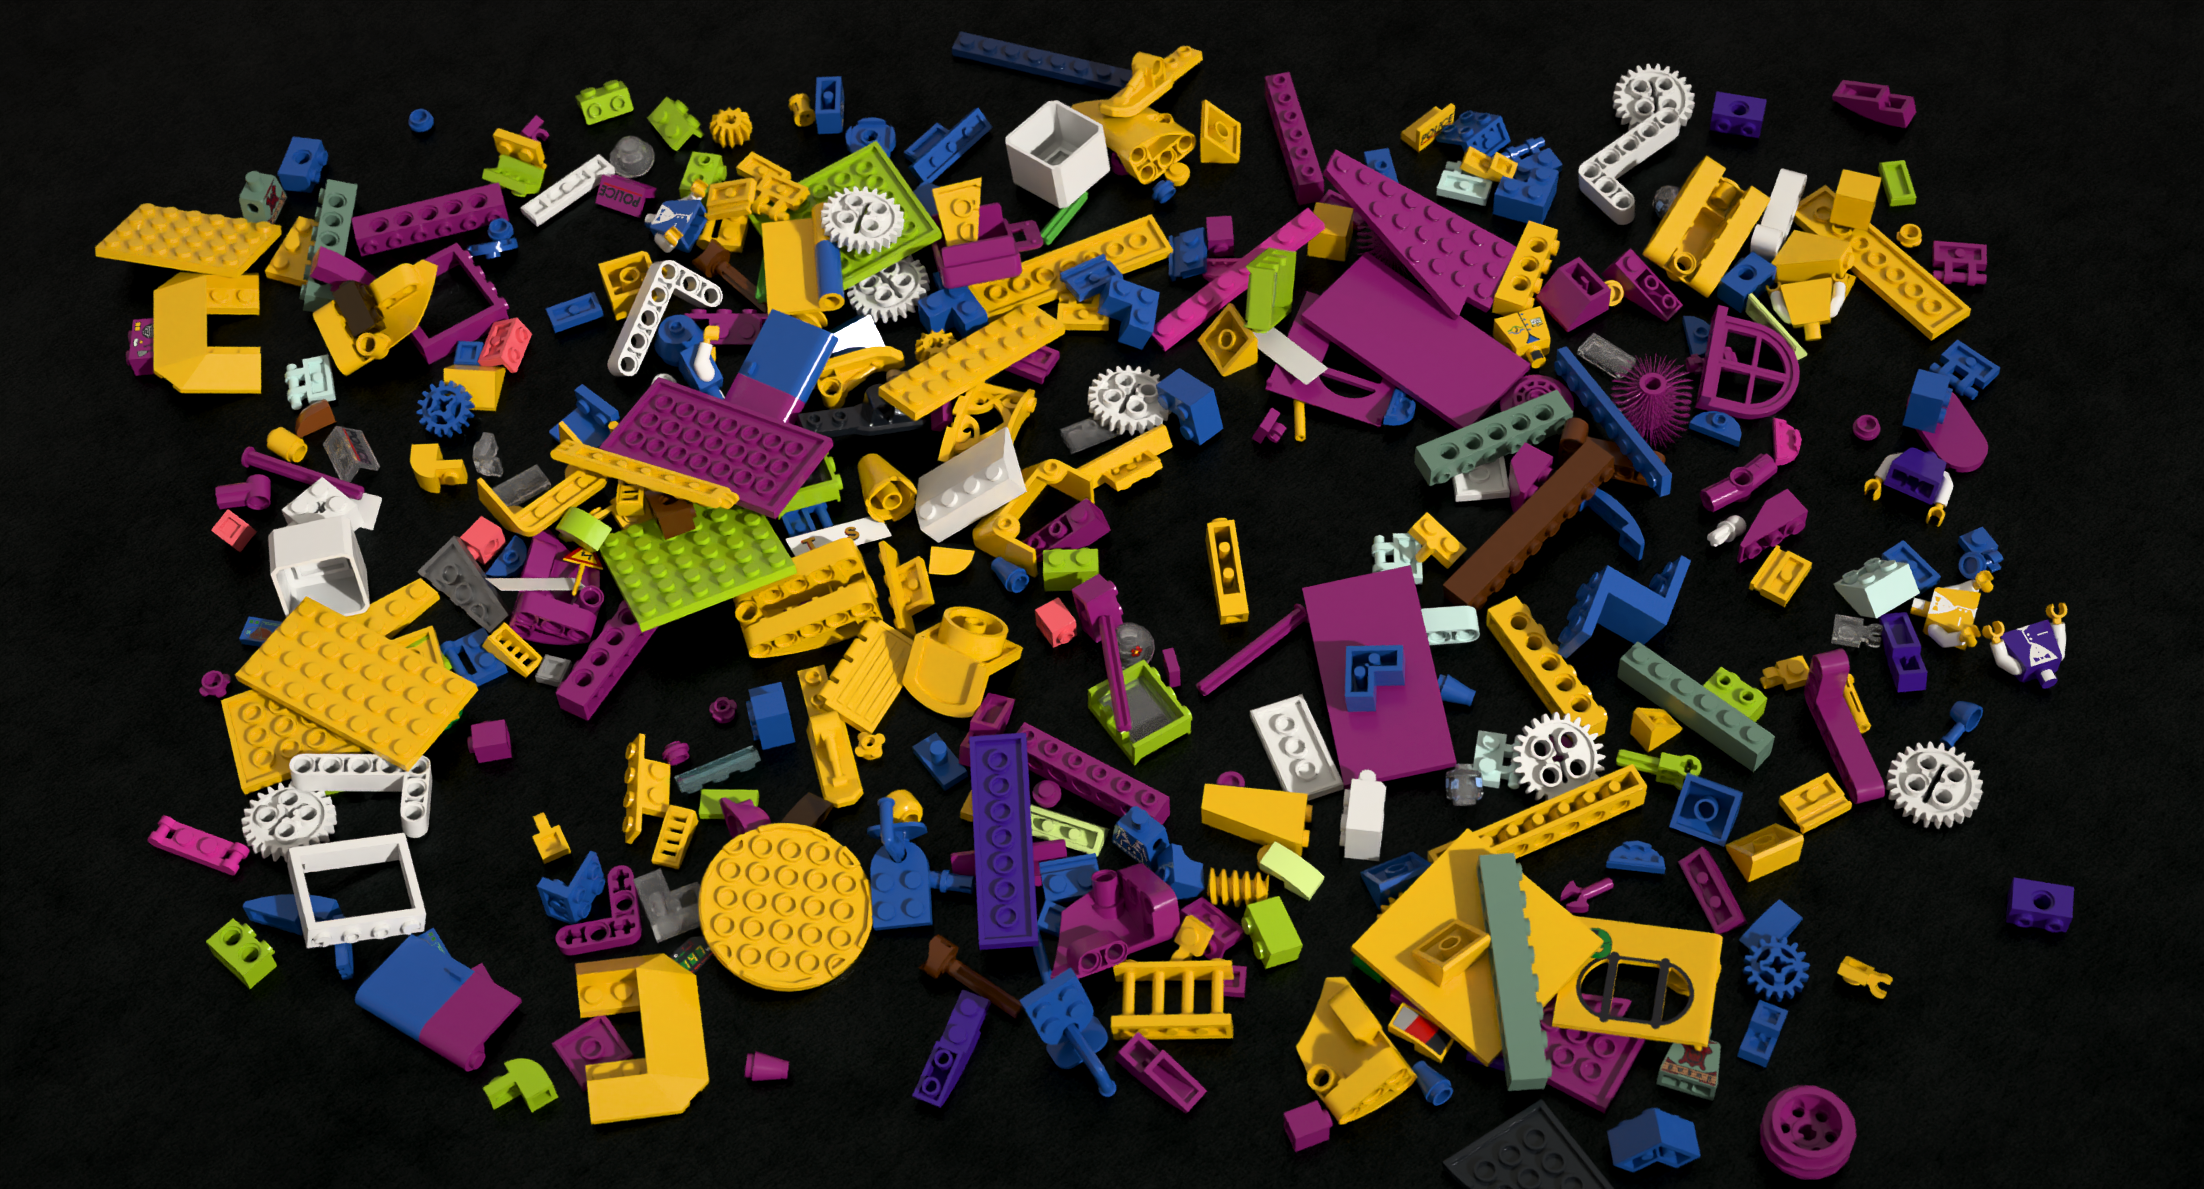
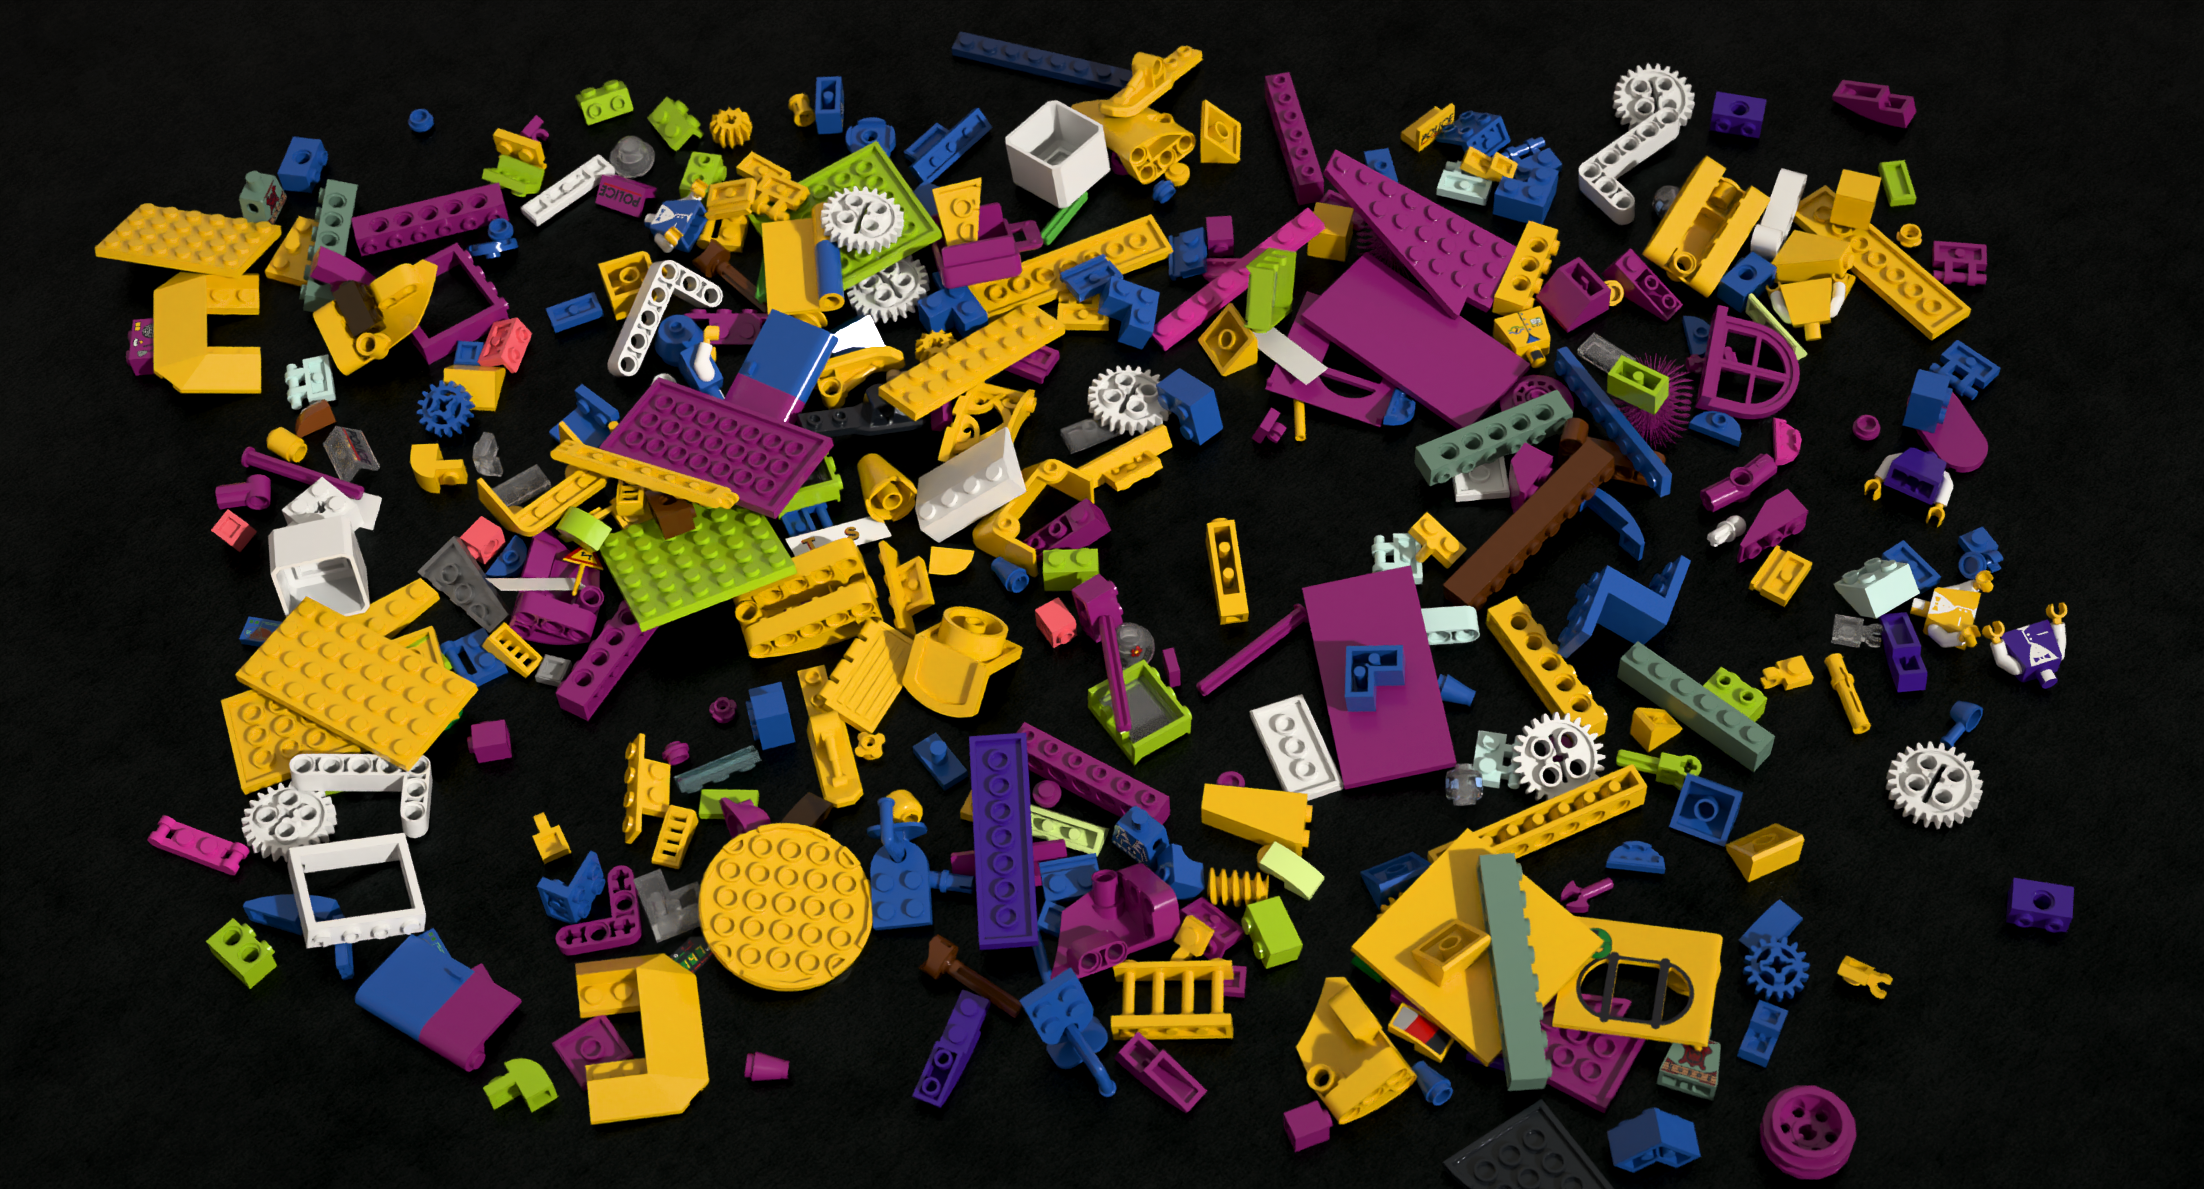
(211, 679): magenta plate -> none
(988, 720): magenta slope -> none
(1363, 817): white hinge -> none
(1638, 384): none -> lime brick
(1712, 891): magenta slope -> none
(1815, 803): yellow plate -> none
(1838, 728): magenta beam -> none

